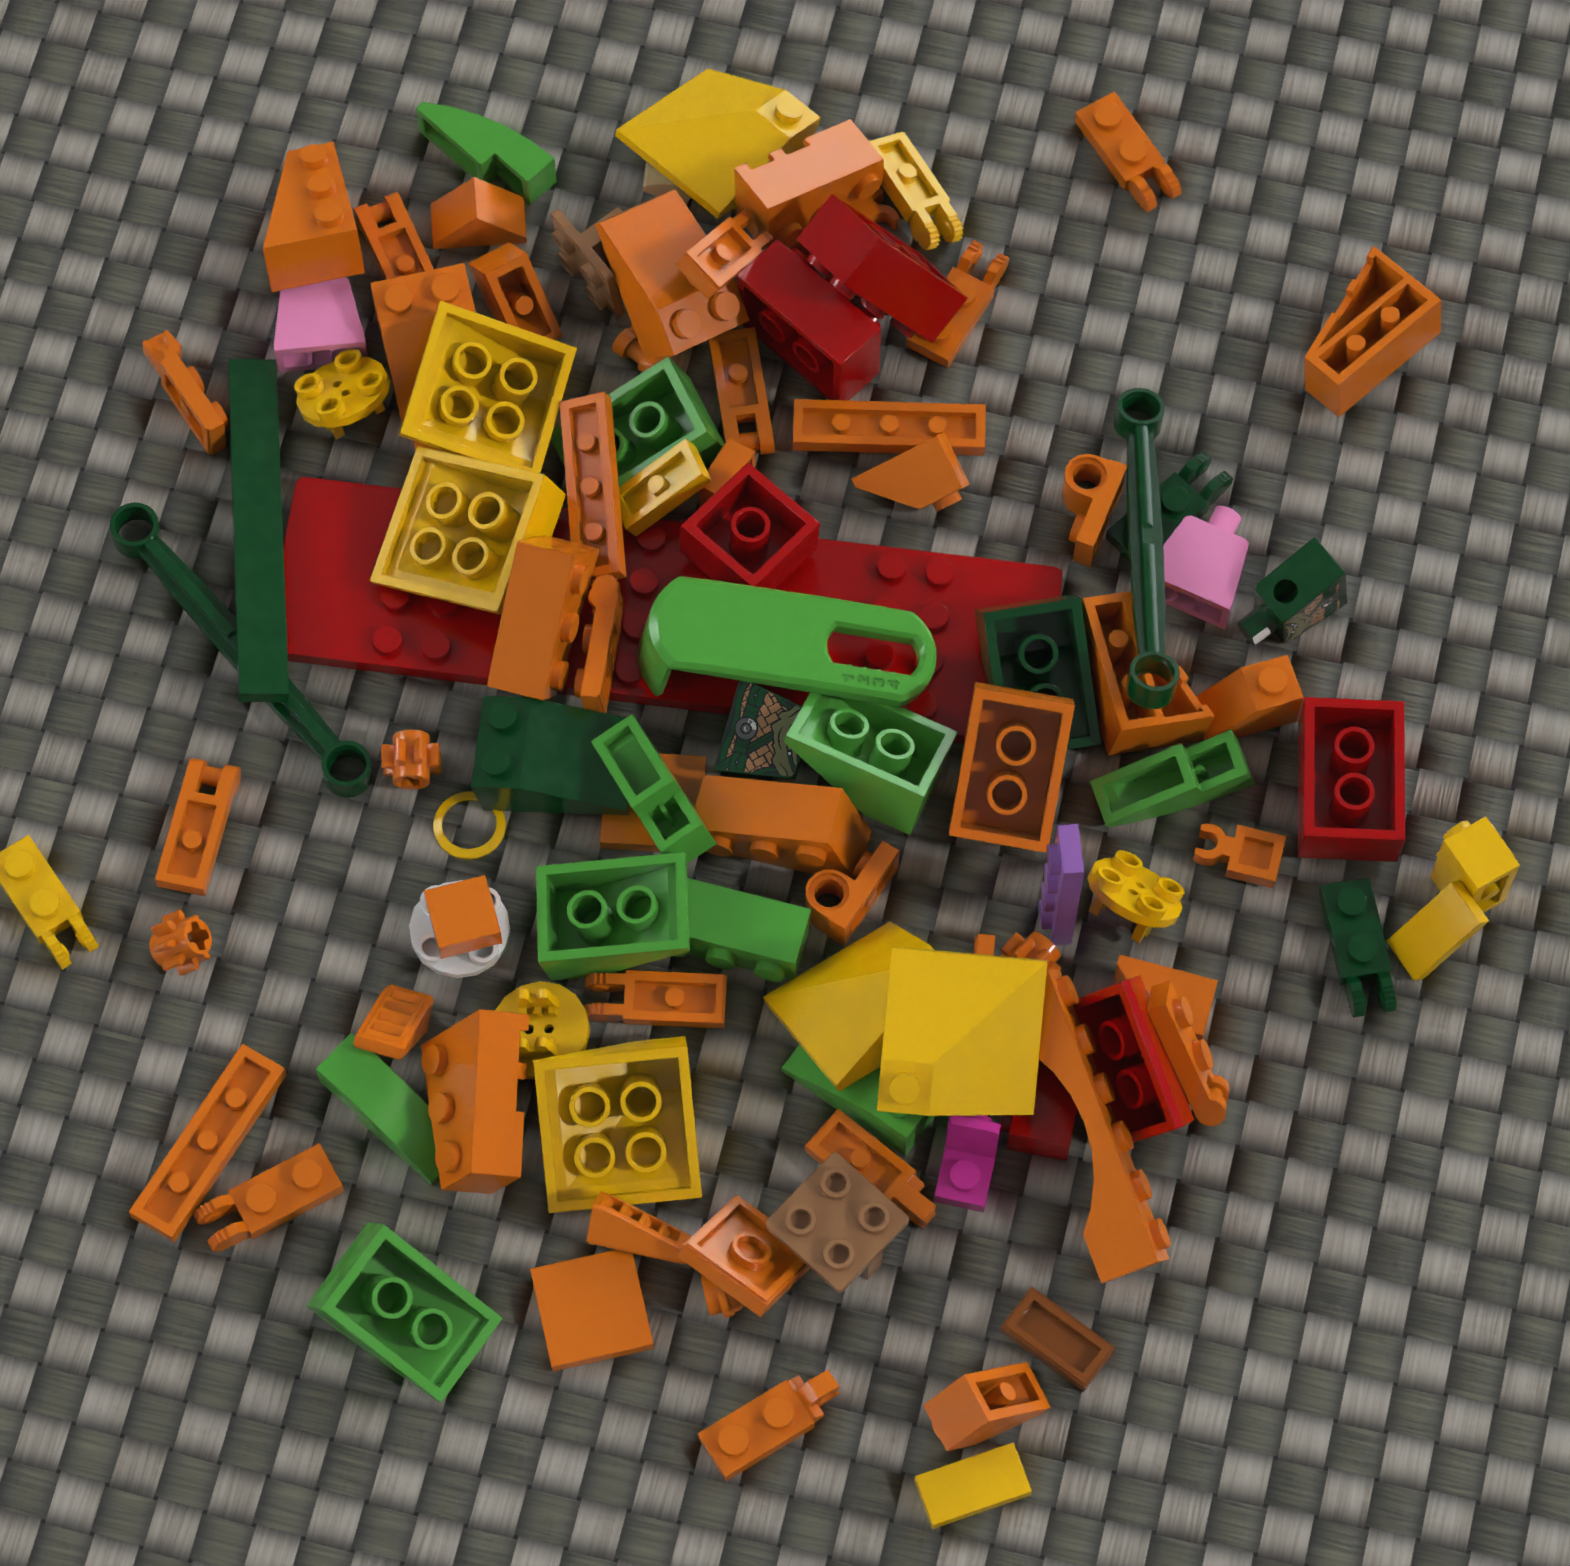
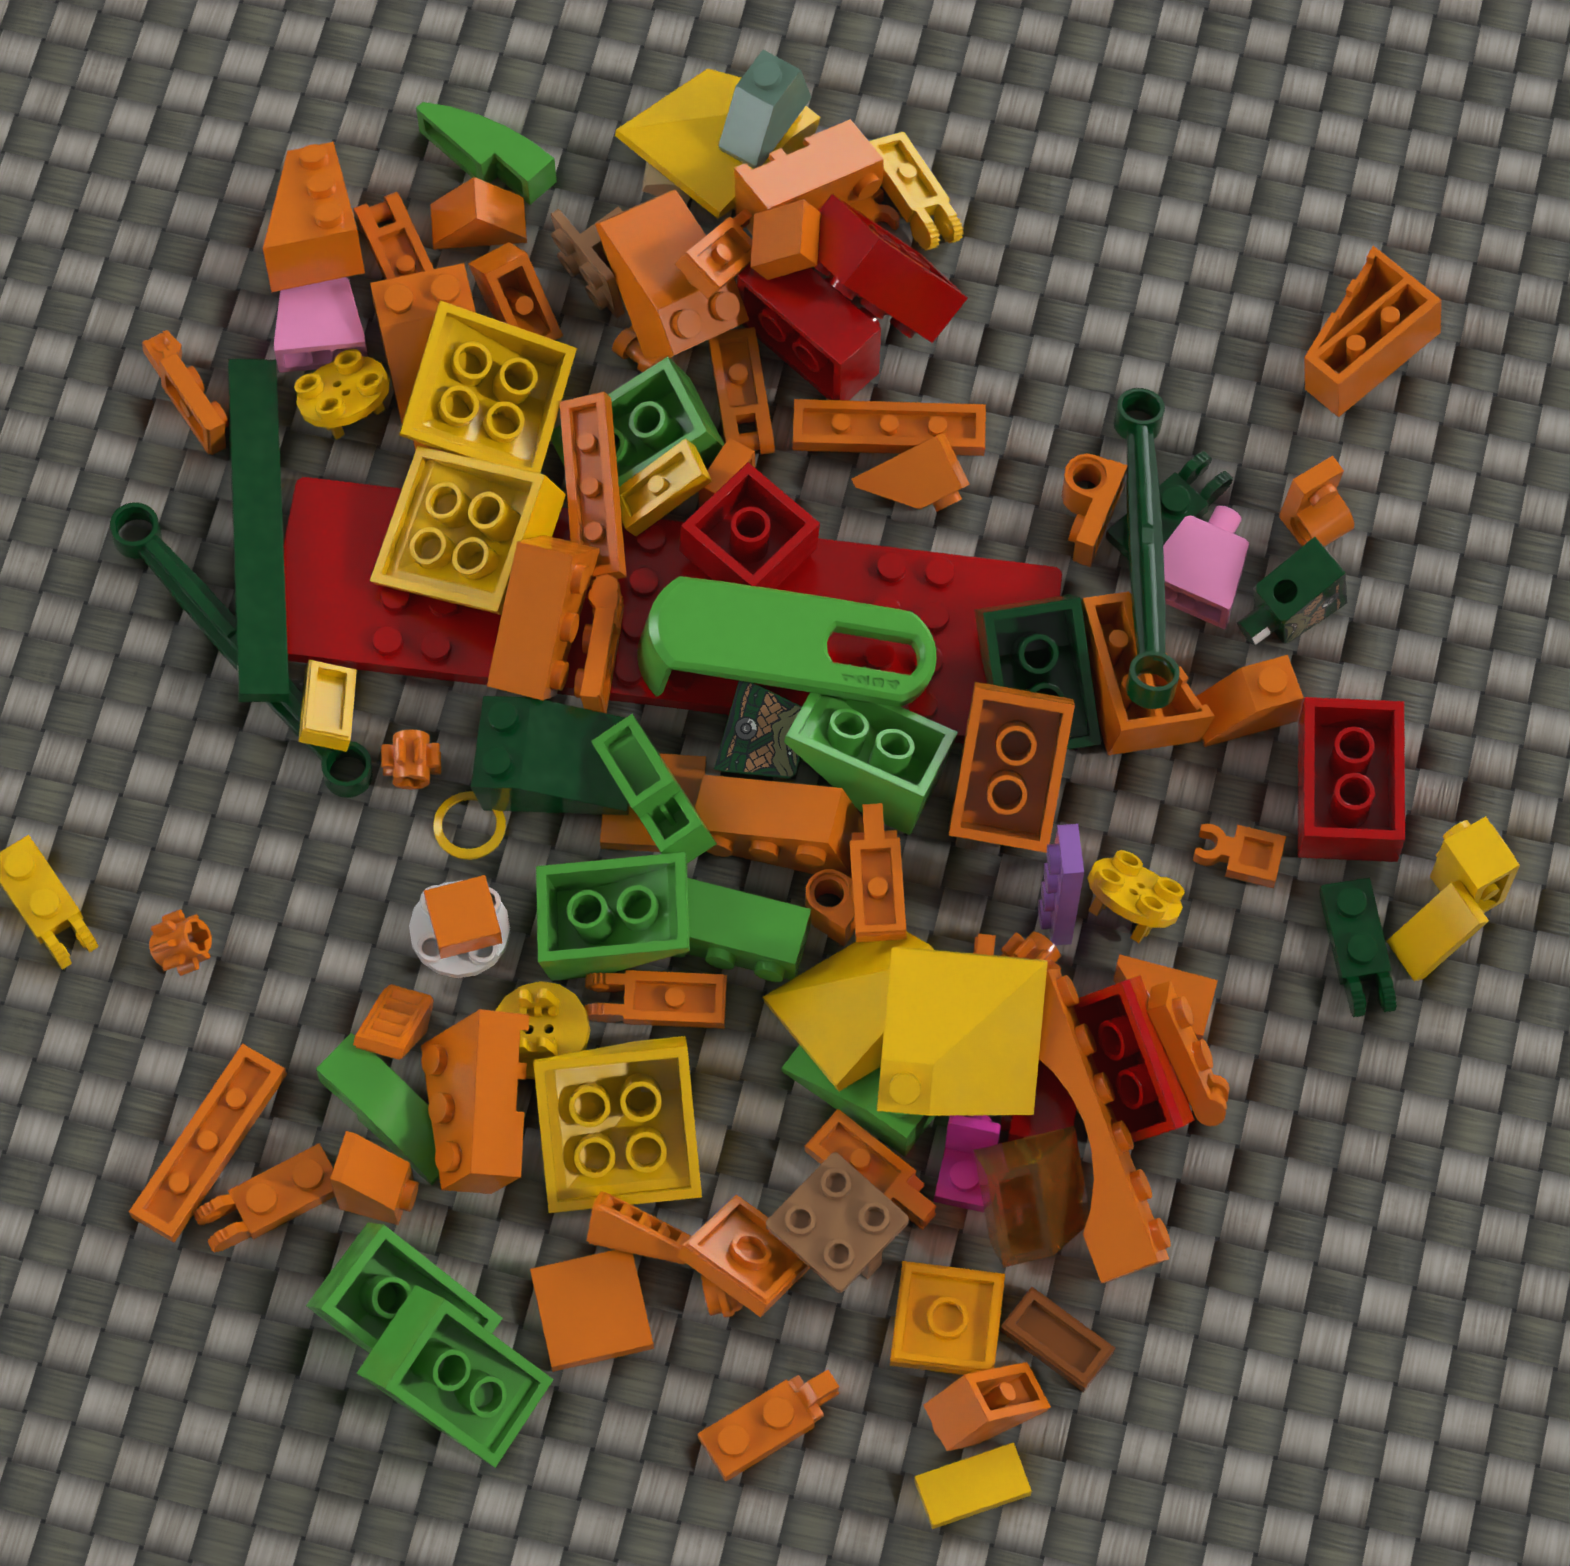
(197, 827): orange plate -> none
(327, 705): none -> yellow tile
(372, 1180): none -> orange slope
(455, 1375): none -> bright green slope
(763, 109): none -> sand green slope
(785, 239): none -> orange piece
(877, 880): none -> orange hinge
(947, 1319): none -> light orange tile
(979, 296): orange hinge -> none
(1032, 1195): none -> clear orange slope
(1126, 150): orange hinge -> none
(1173, 780): bright green slope -> none
(1315, 506): none -> orange plate

